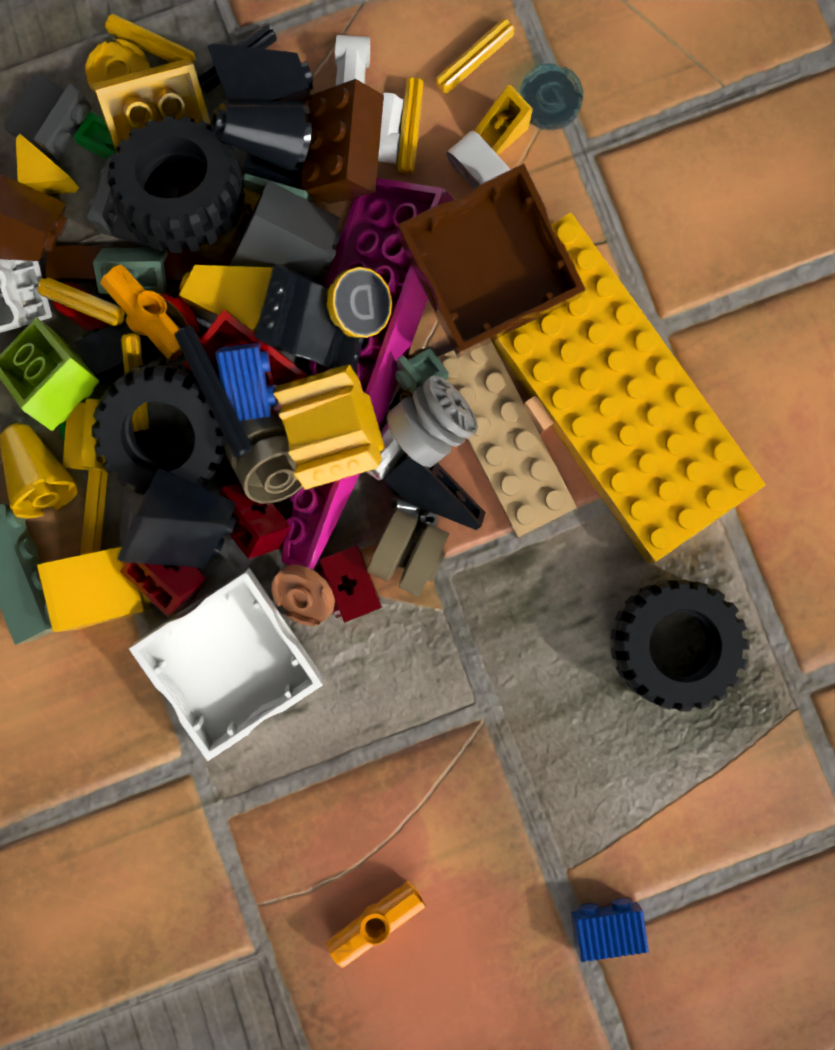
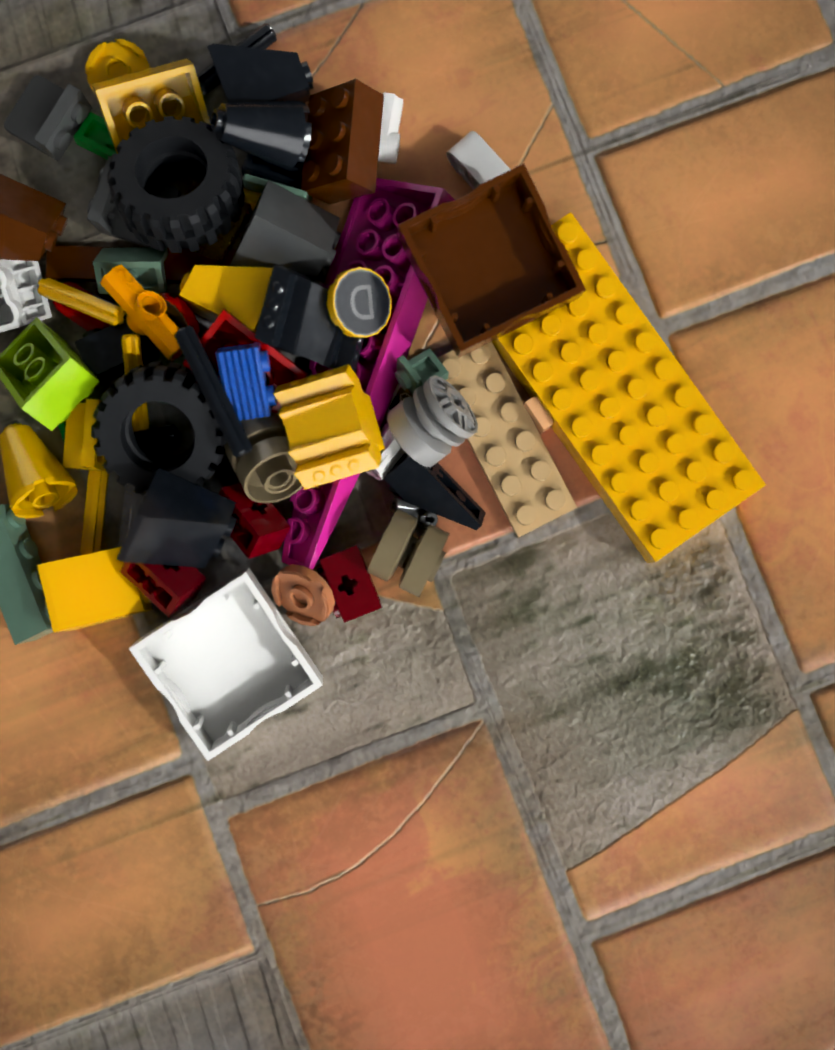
(40, 172): yellow slope -> none
(147, 40): yellow axle -> none
(351, 57): white piece -> none
(359, 937): light orange piece -> none
(410, 126): yellow axle -> none
(474, 56): yellow axle -> none
(505, 120): yellow slope -> none
(553, 95): clear light blue tile -> none
(609, 930): blue brick -> none
(722, 651): black tyre -> none

